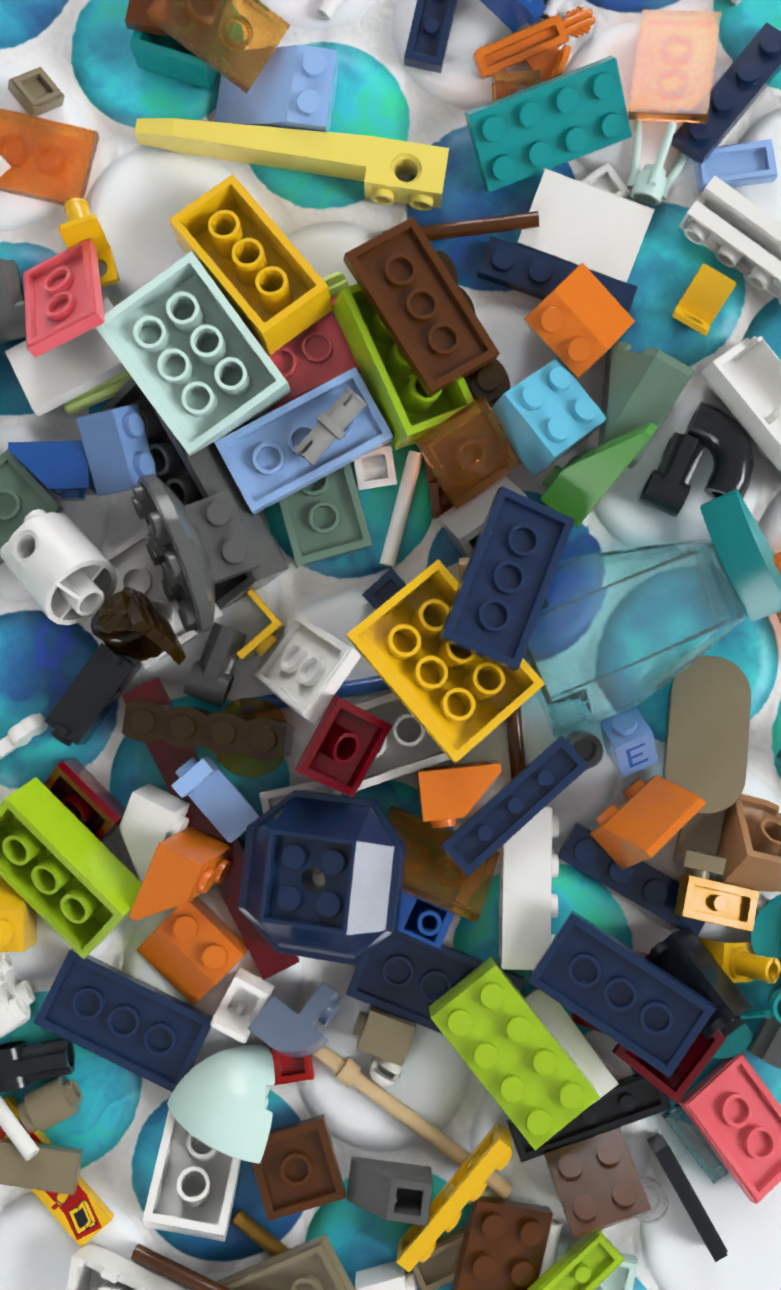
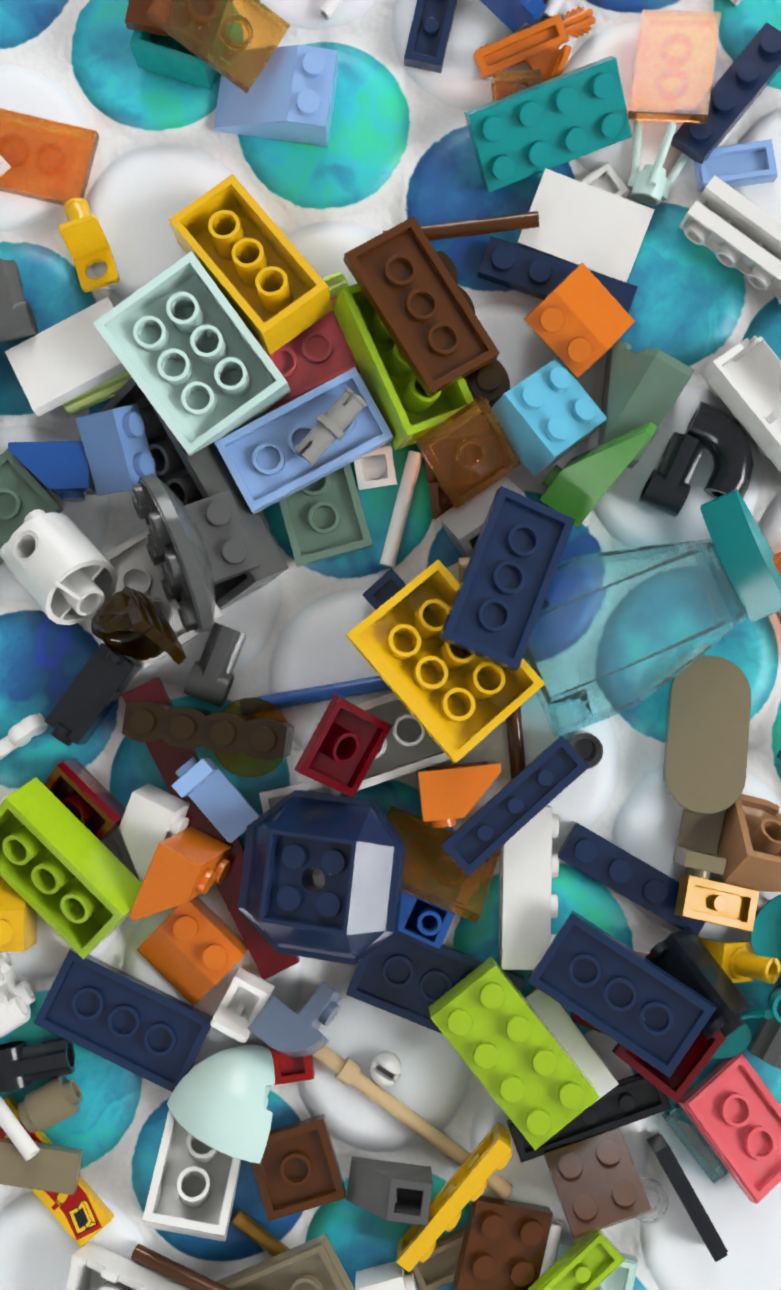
(36, 92): dark tan tile -> none
(62, 298): coral tile -> none
(266, 639): yellow bracket -> none
(306, 667): white tile -> none
(330, 154): light yellow piece -> none
(384, 1034): dark tan brick -> none
(629, 742): medium blue brick -> none
(644, 820): orange slope -> none
(703, 299): yellow bracket -> none

